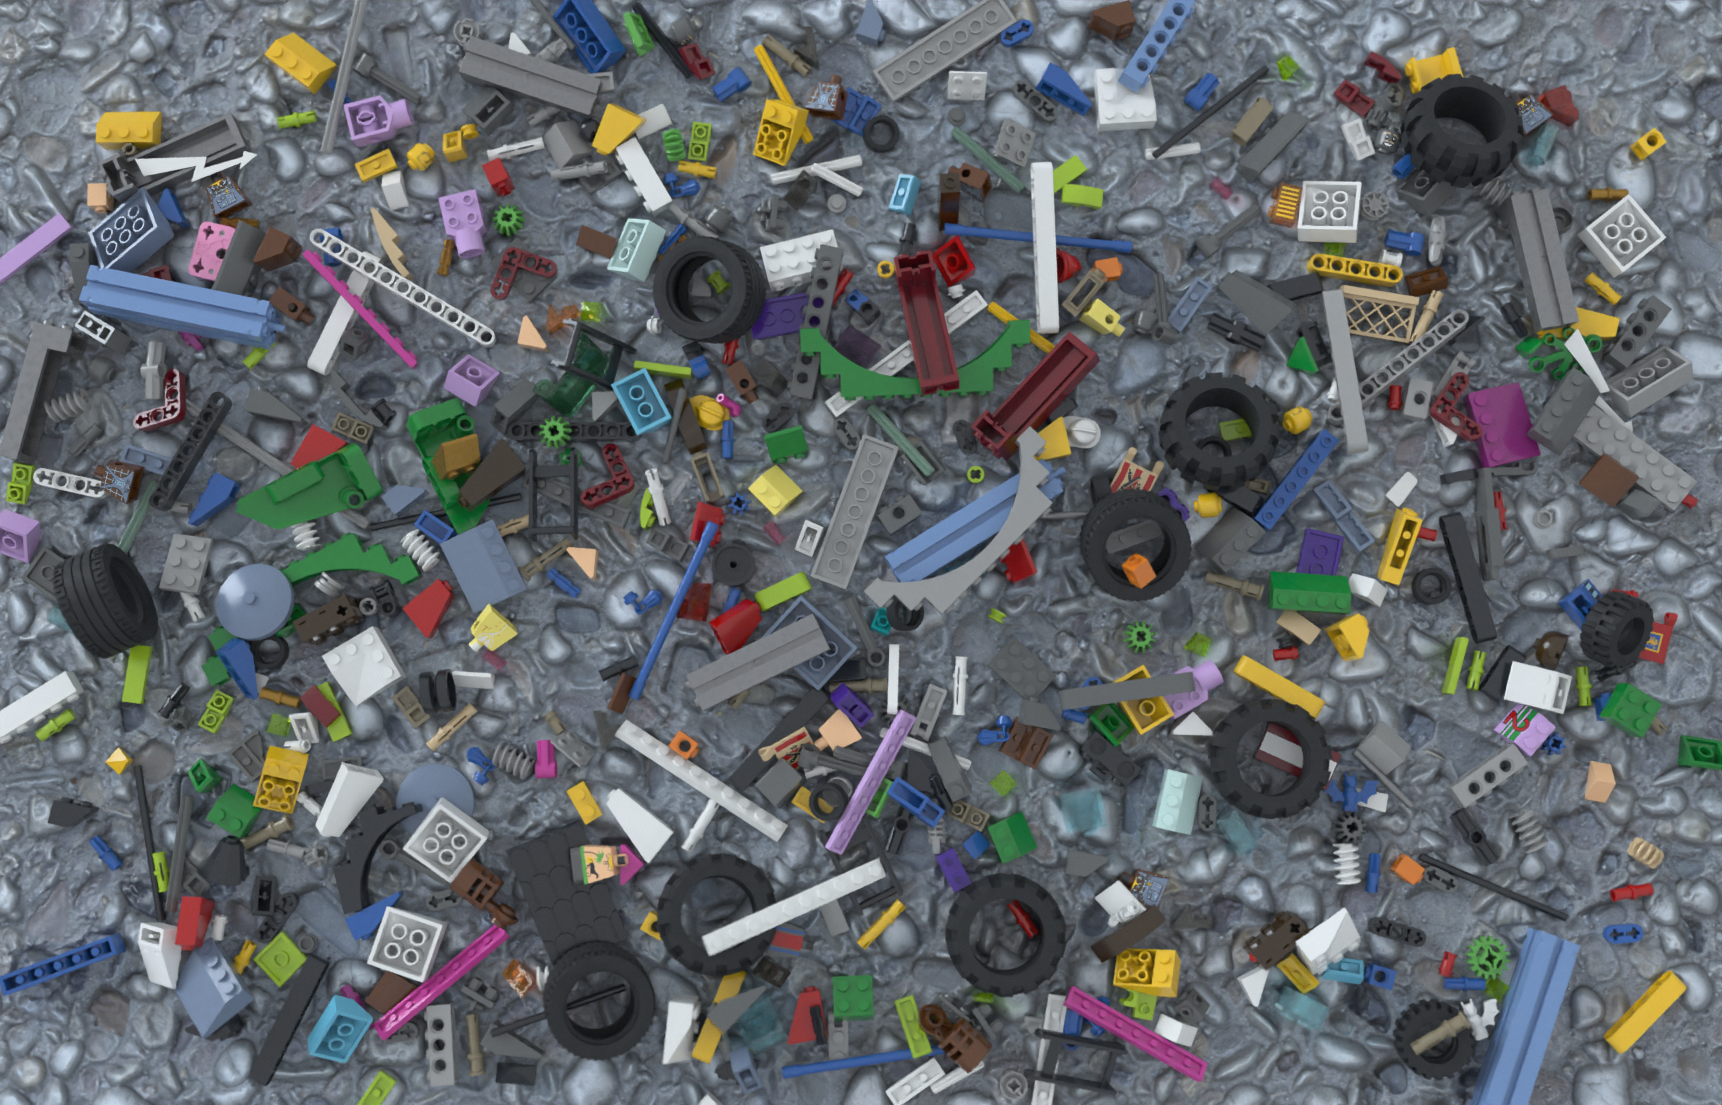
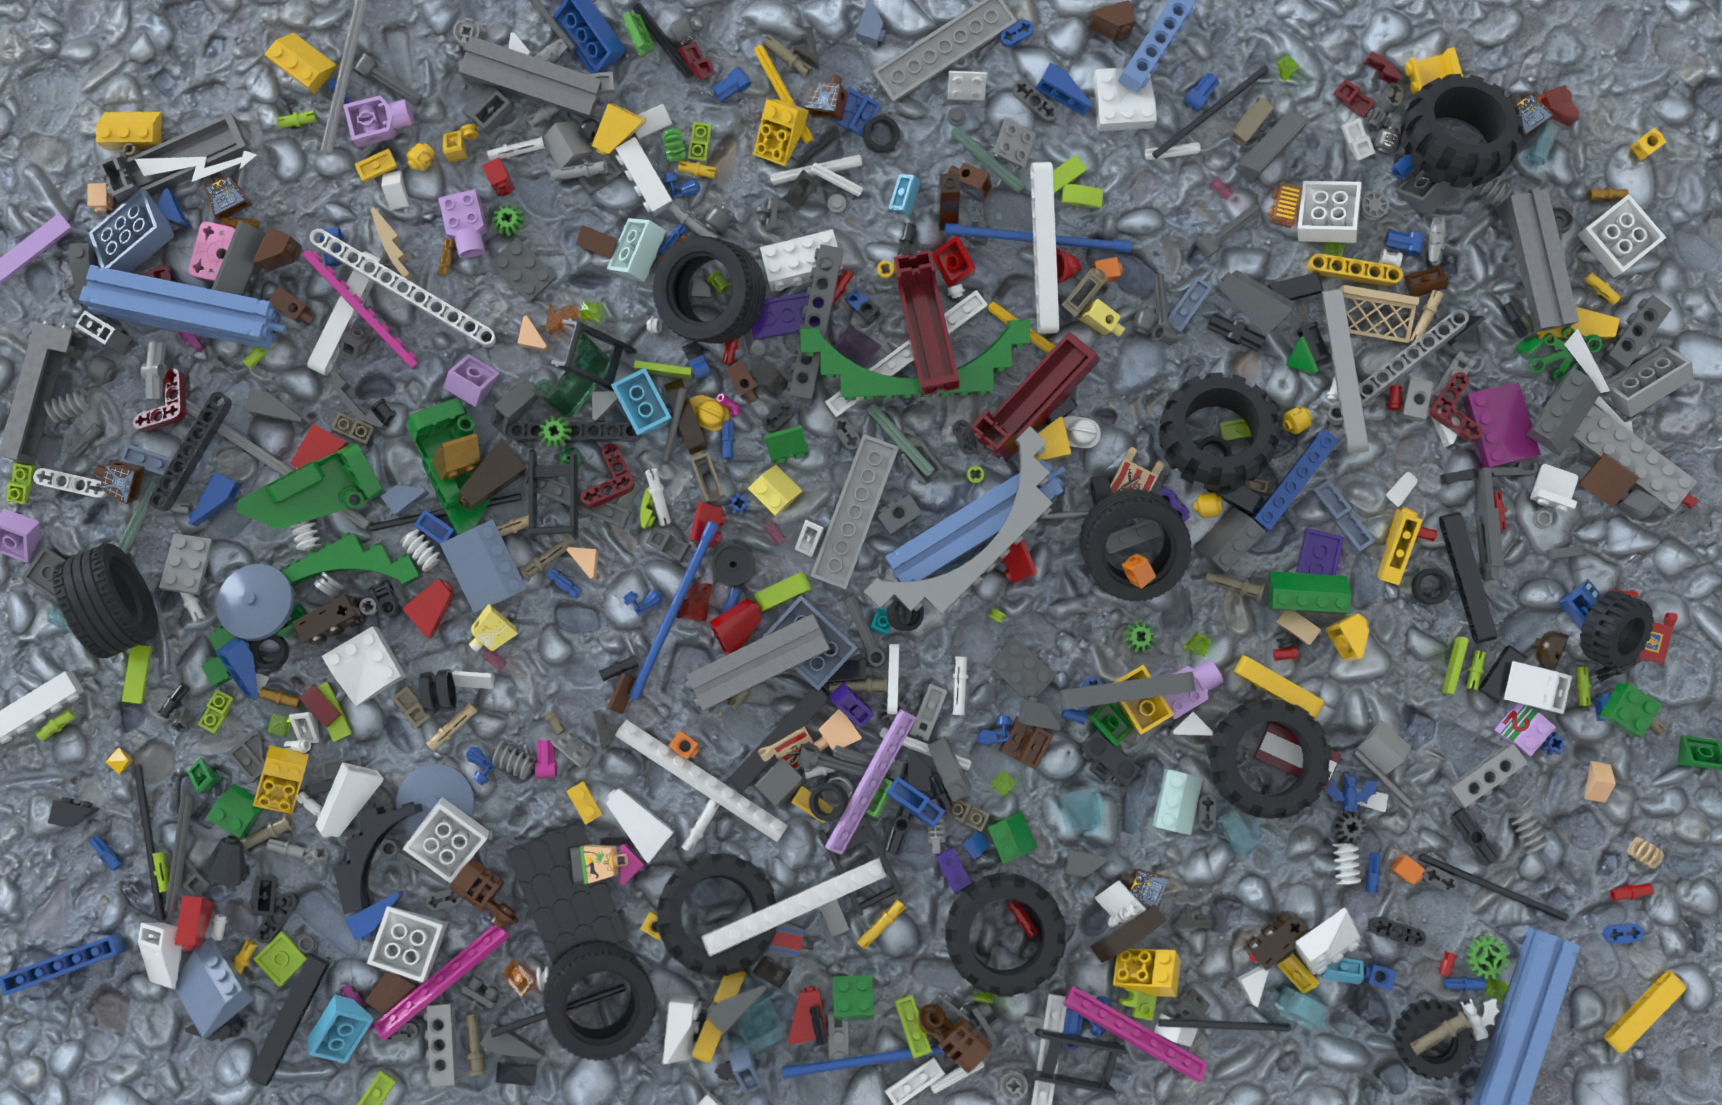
(519, 263): dark red beam -> none
(1208, 1024): none -> black piece
(1367, 589): white slope -> none
(1555, 488): none -> white bracket

